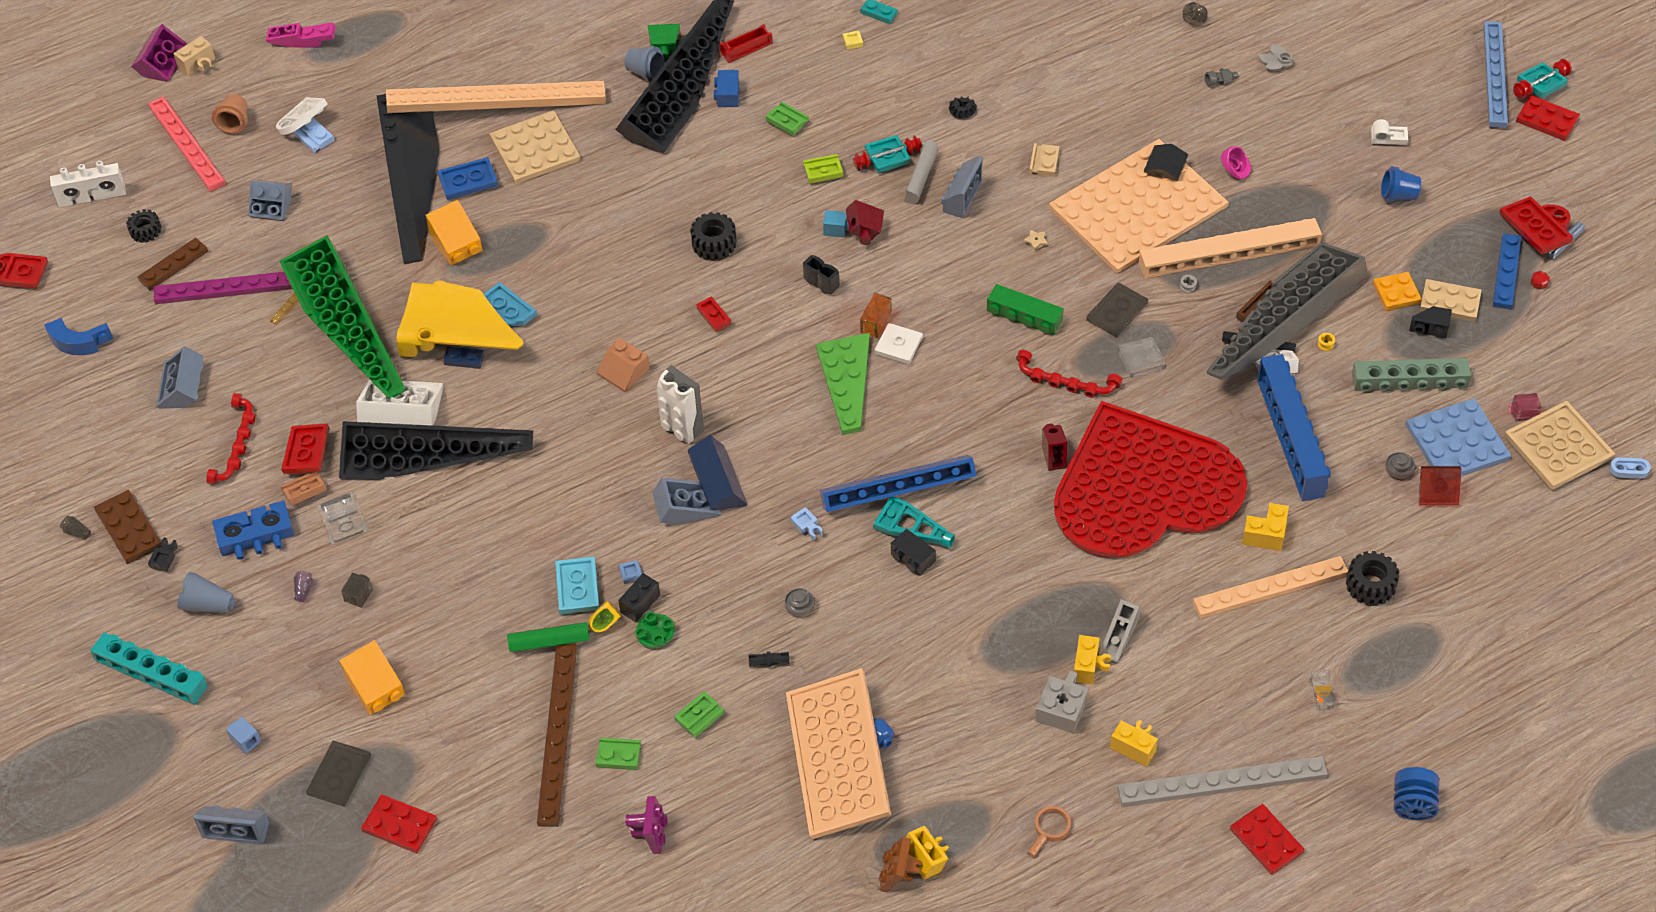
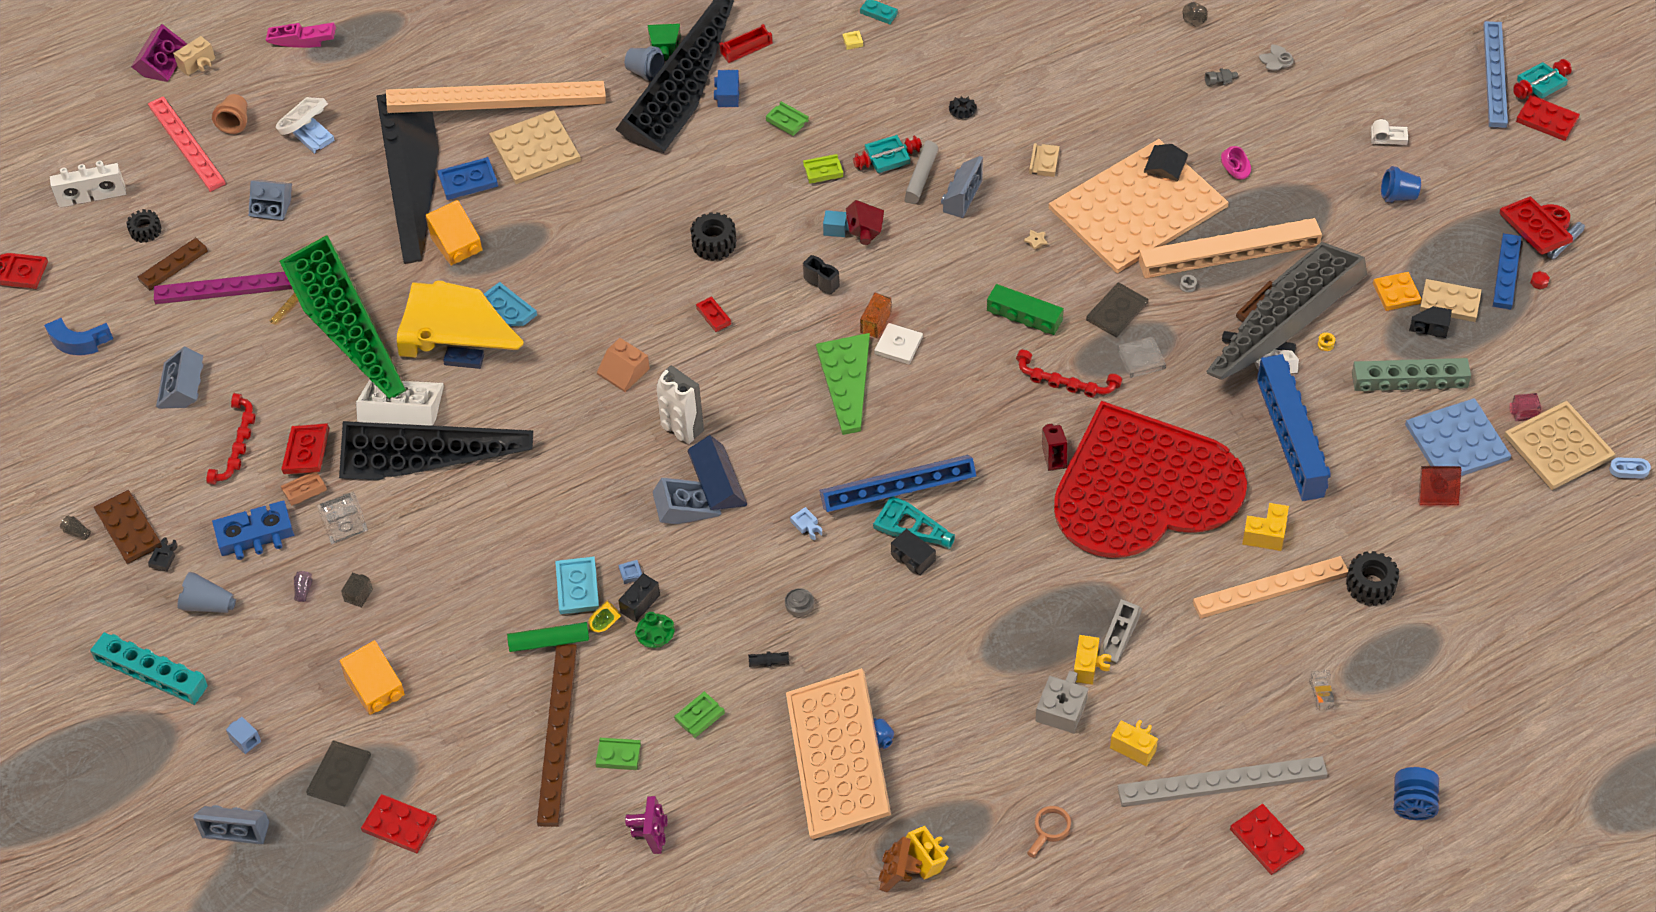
(1400, 465): flat silver plate -> none

